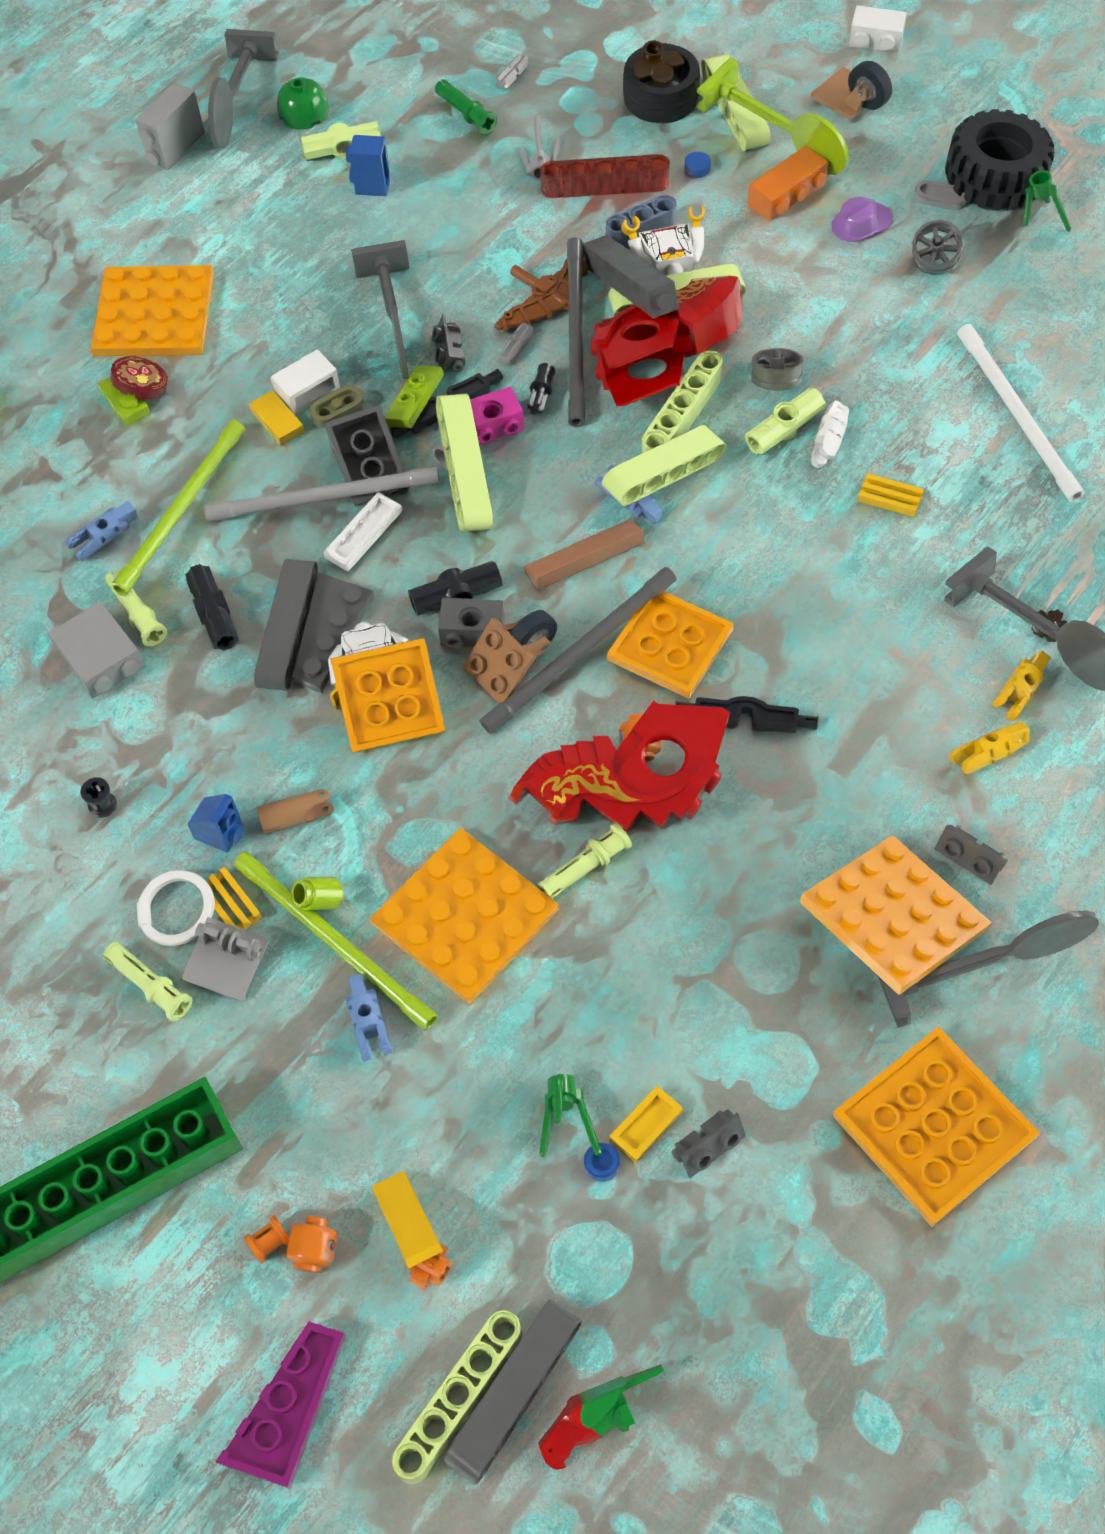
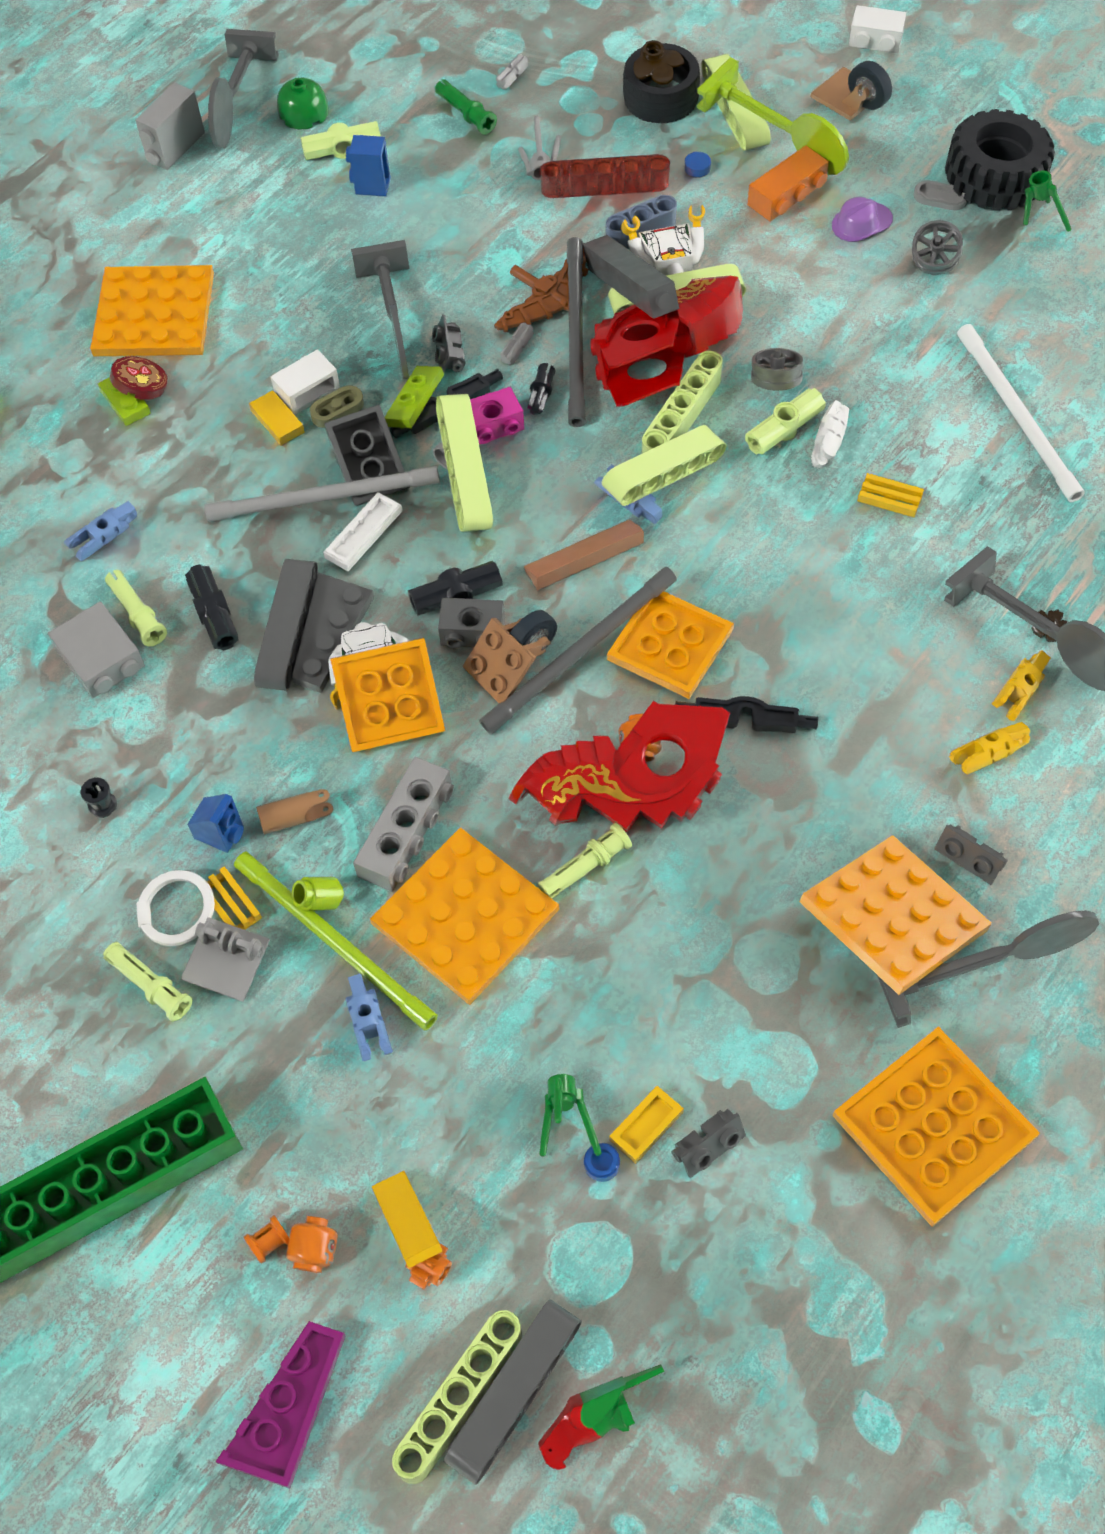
(132, 570): lime piece -> none
(419, 780): none -> light grey brick

